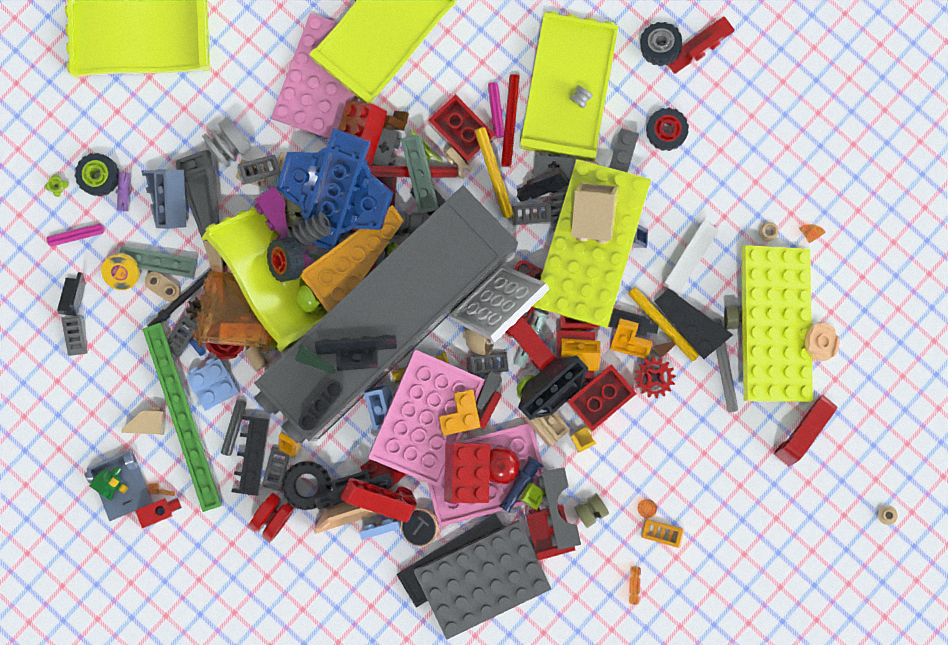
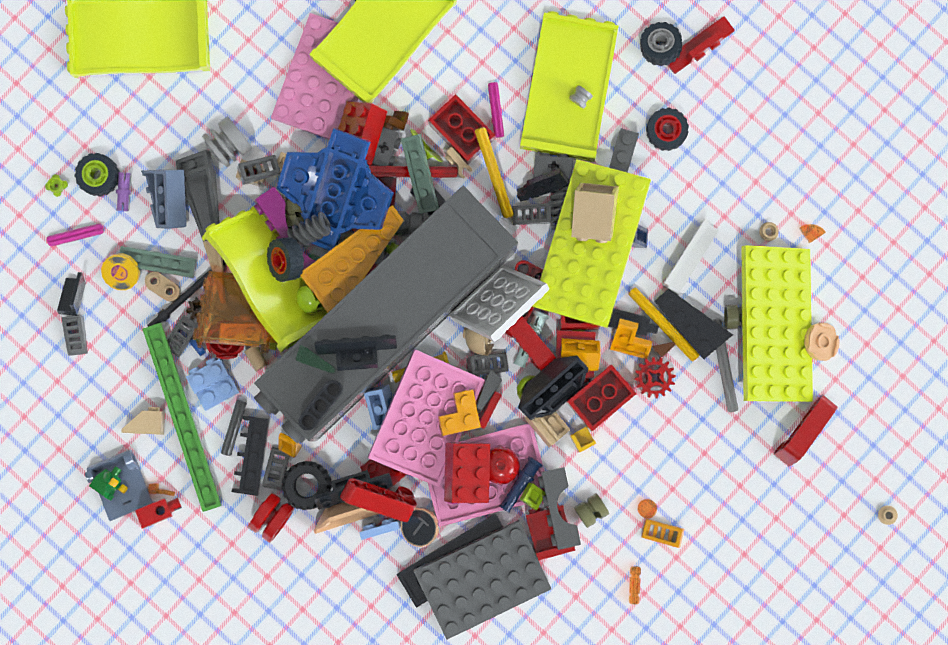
(510, 120): red axle -> none

